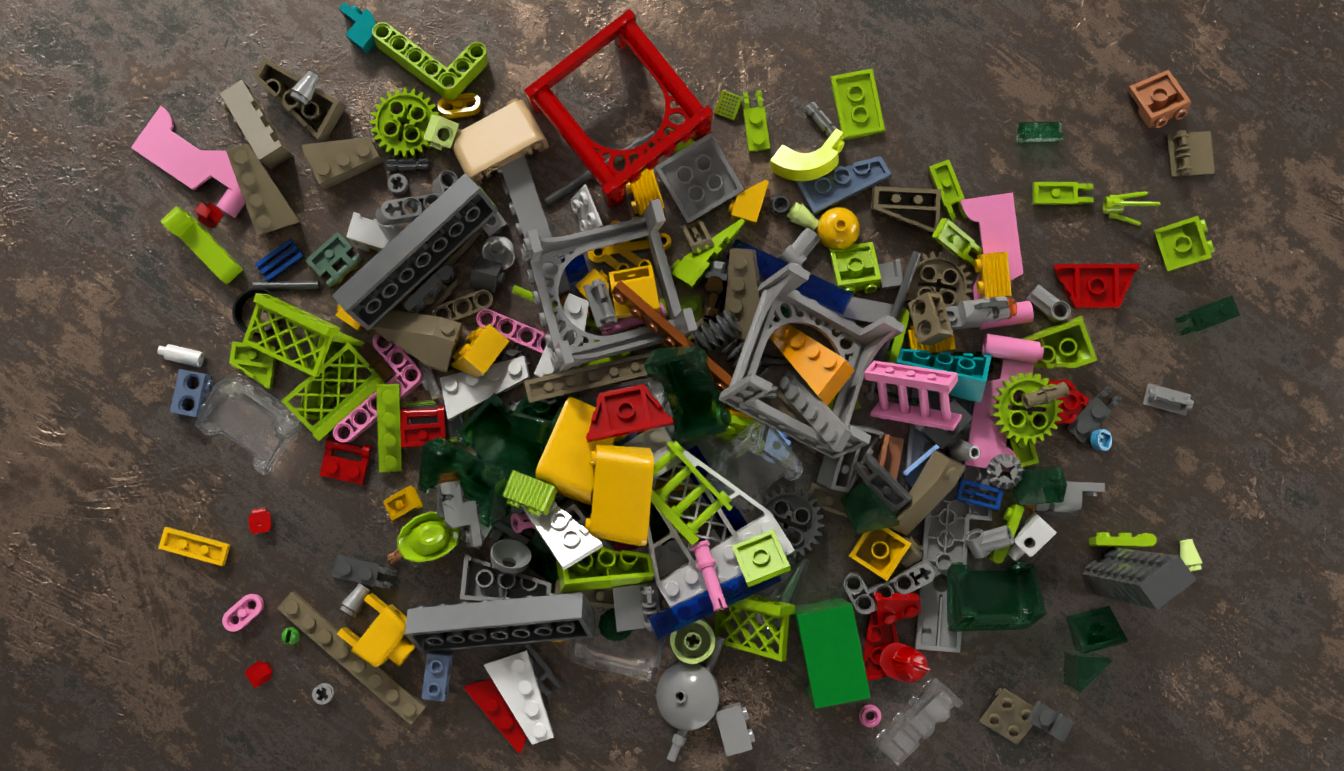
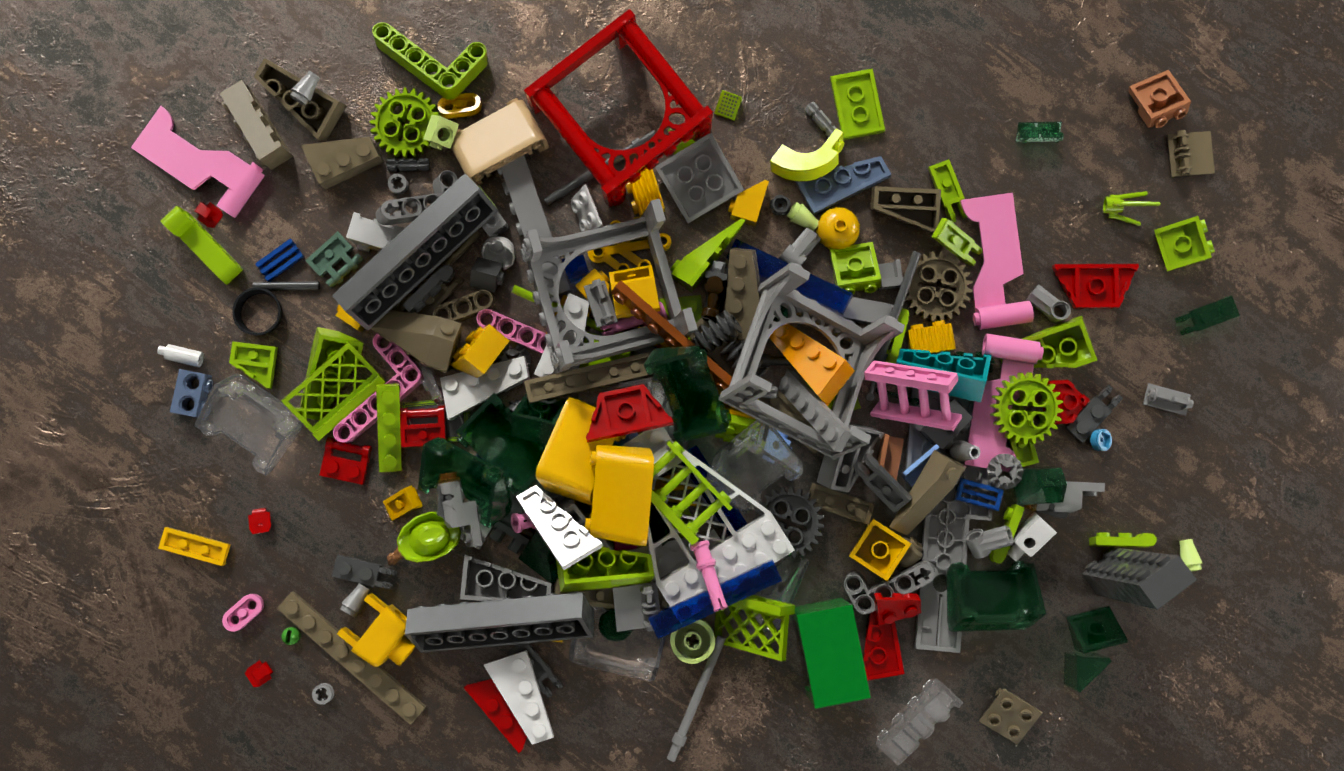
(262, 198): dark tan wedge -> none
(291, 315): lime fence -> none
(361, 31): teal brick -> none
(375, 362): dark brown axle -> none
(437, 676): sand blue brick -> none
(510, 551): light grey piece -> none
(529, 493): lime brick -> none
(699, 698): light grey dish -> none
(700, 243): dark tan tile -> none
(733, 728): light grey brick -> none
(755, 124): lime hinge -> none
(761, 558): lime plate -> none
(867, 510): clear green slope -> none
(870, 722): bright pink plate -> none
(903, 663): red piece -> none
(930, 318): dark tan brick -> none
(976, 312): light grey plate -> none
(993, 275): yellow brick -> none
(1045, 395): dark tan pin -> none
(1050, 721): dark grey brick -> none
(1060, 193): lime hinge -> none

